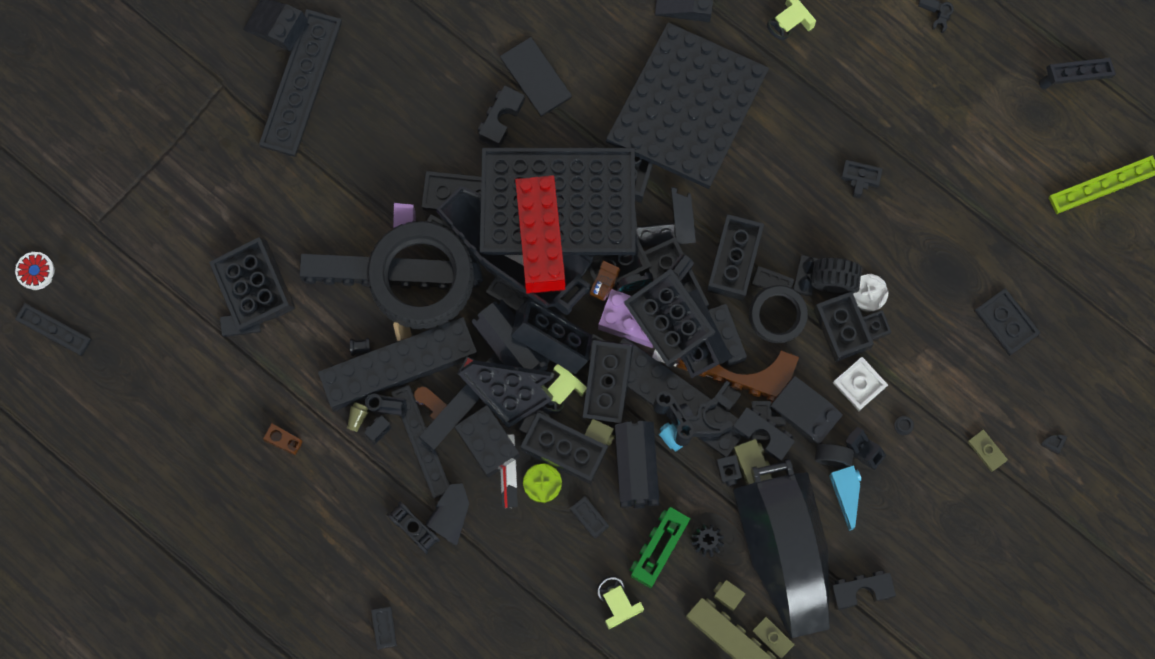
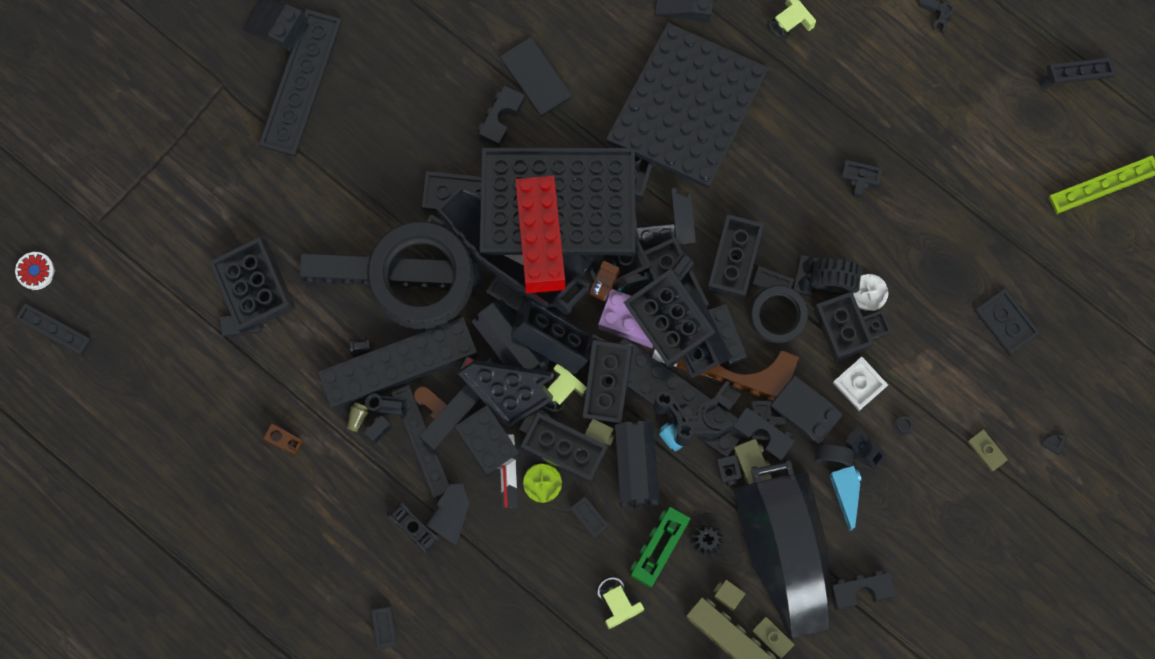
(401, 332): tan slope -> none
(403, 213): lavender slope -> none

